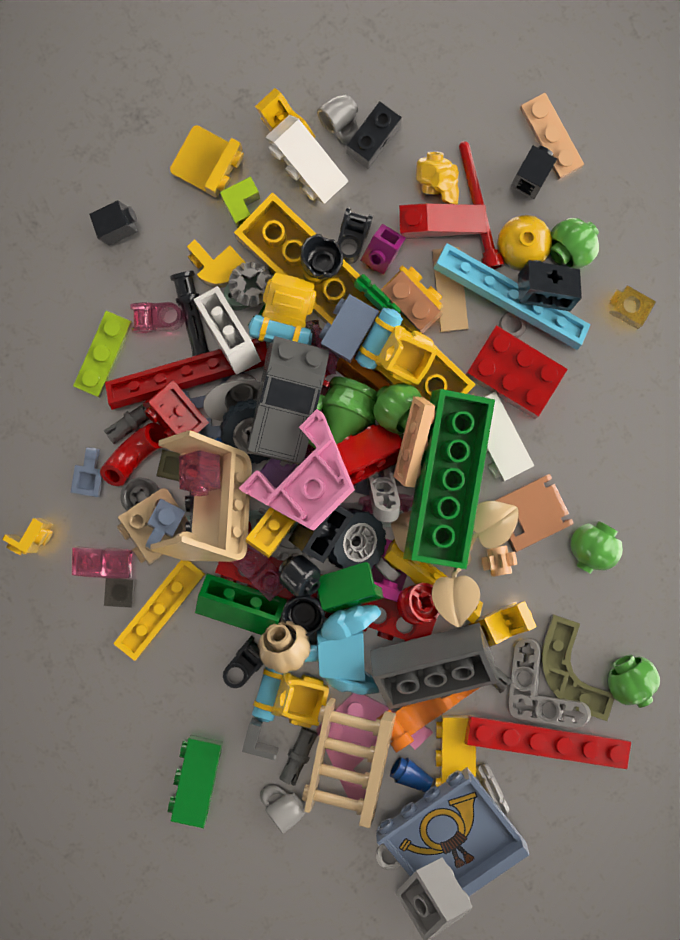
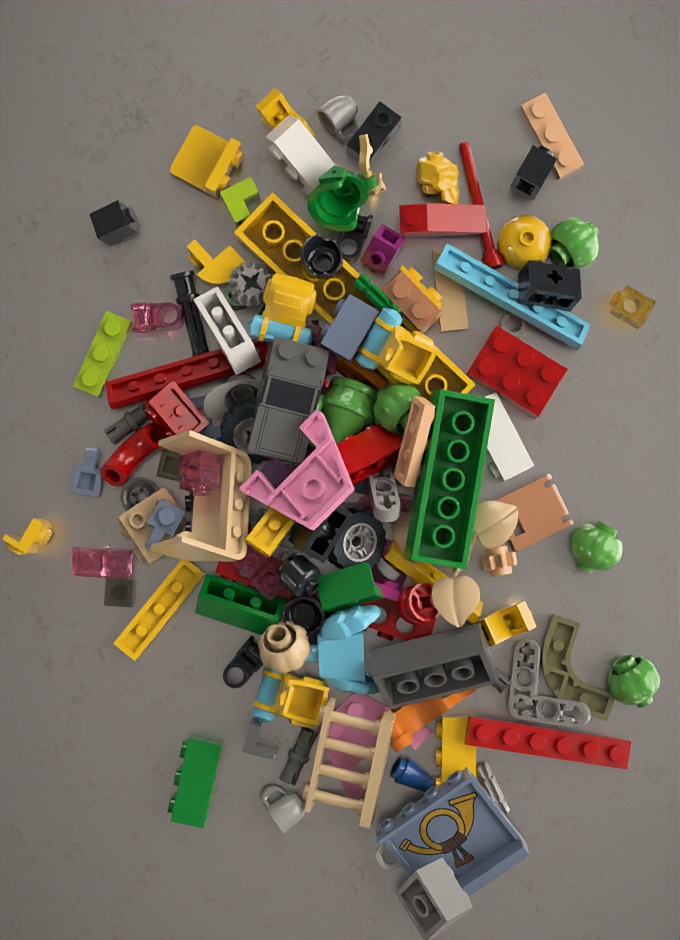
(342, 193): none -> green helmet

